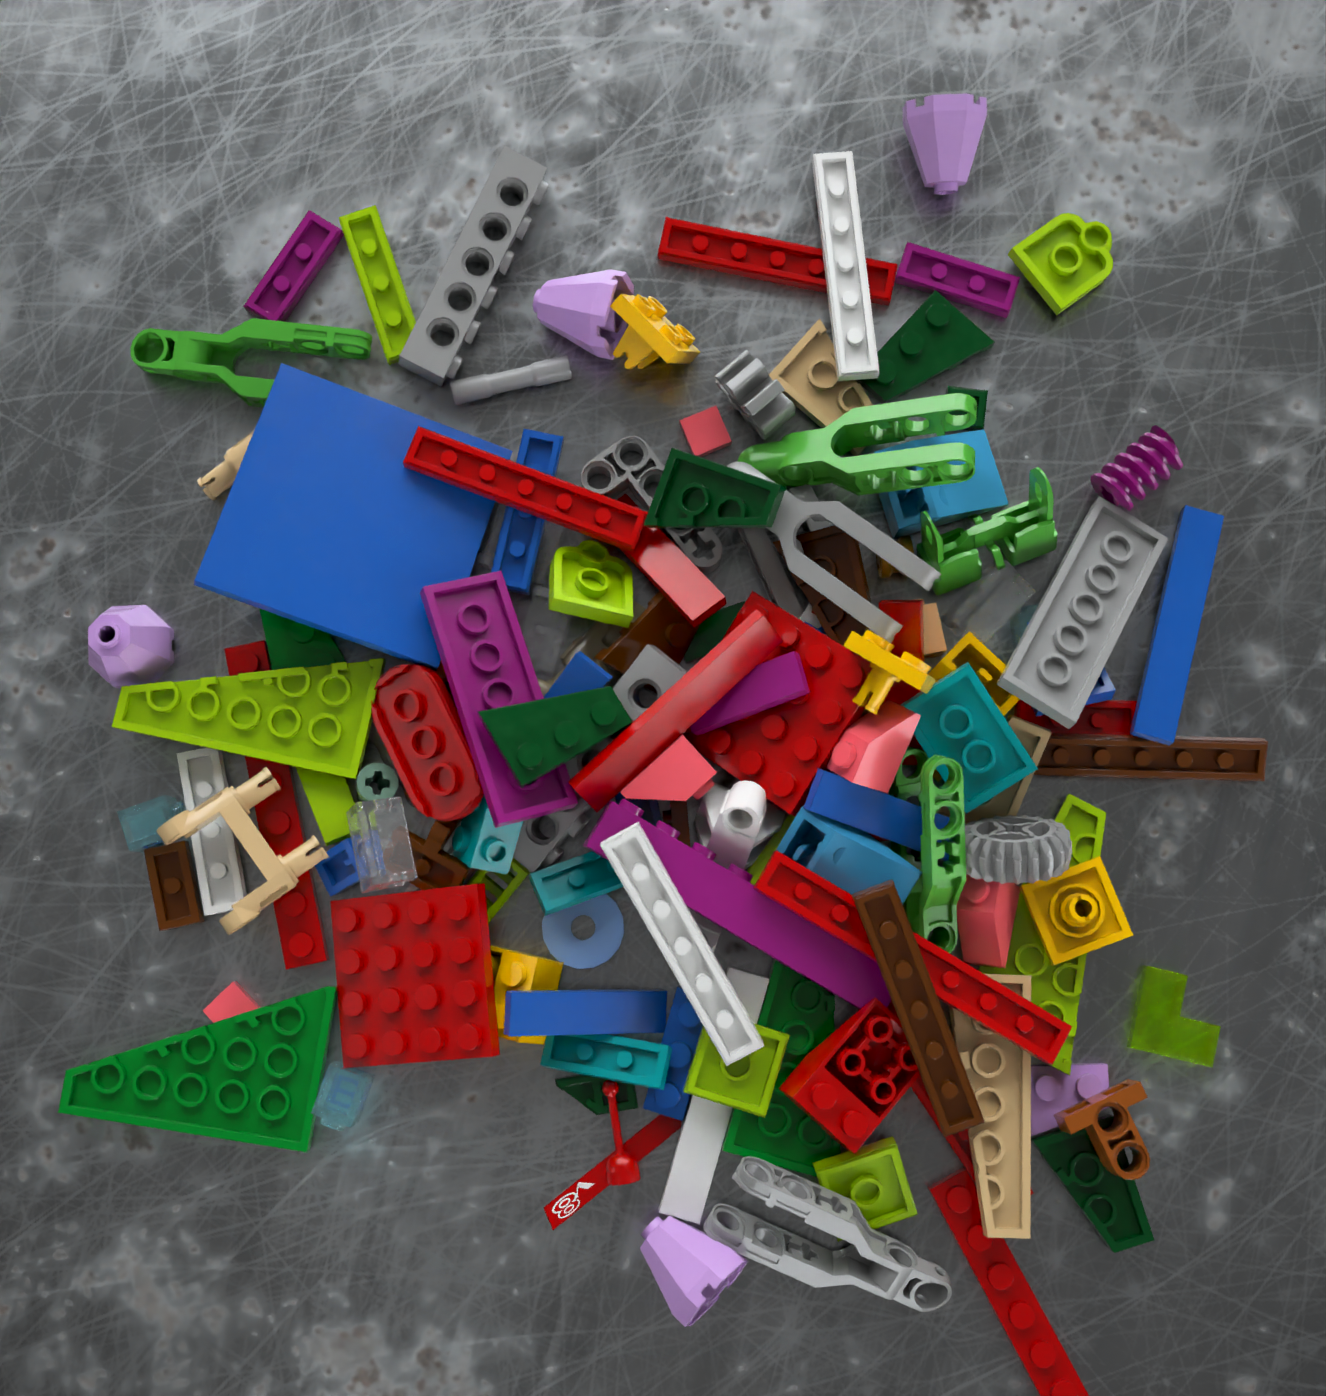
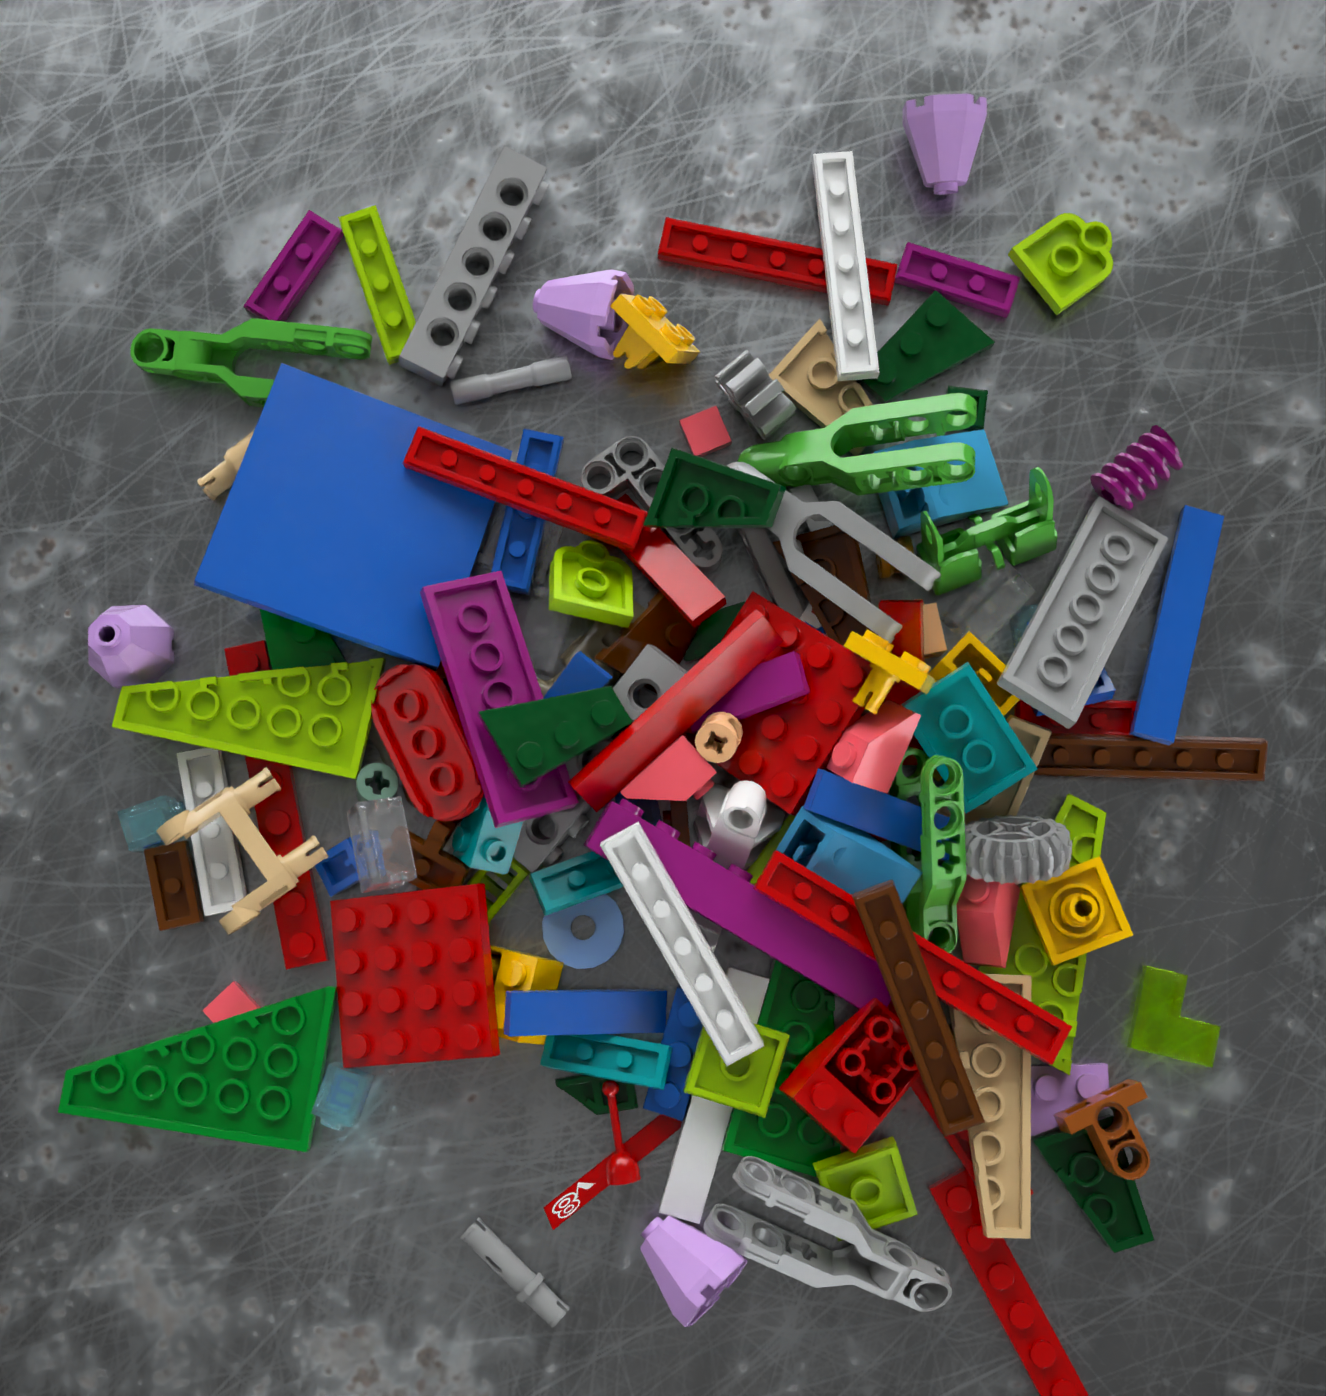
(329, 801): lime slope -> none
(515, 1273): none -> light grey pin
(724, 728): none -> light nougat wheel

